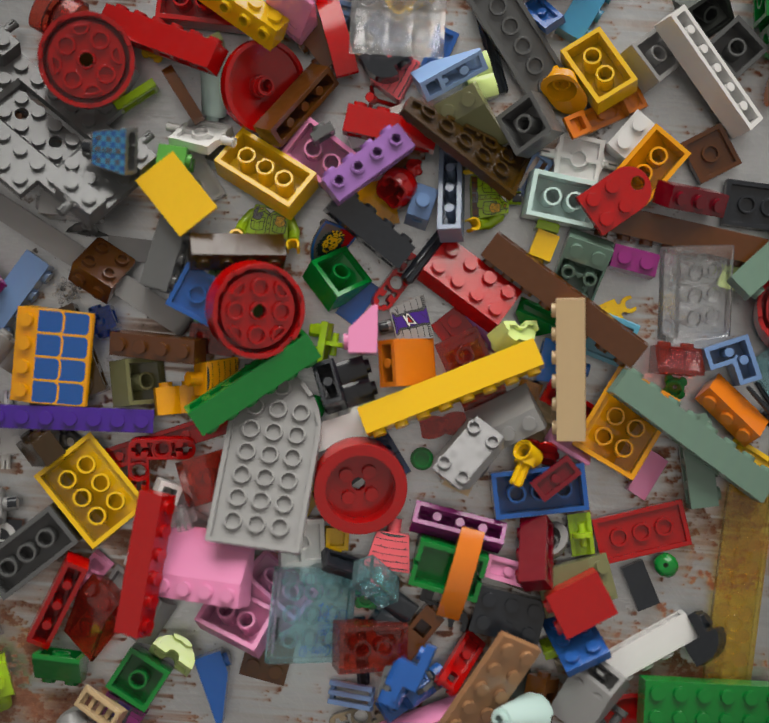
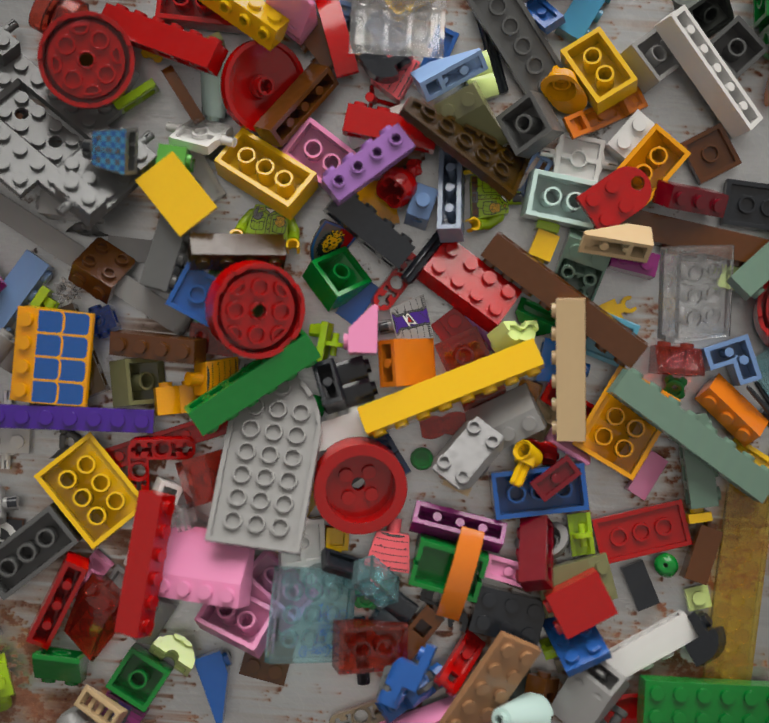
(40, 447): dark brown brick -> none
(44, 298): none -> lime tile
(322, 132): dark grey plate -> none
(351, 704): medium blue tile -> none
(619, 241): none -> tan slope
(697, 597): none -> yellowish green plate
(698, 515): none -> yellow plate
(702, 553): none -> reddish brown brick

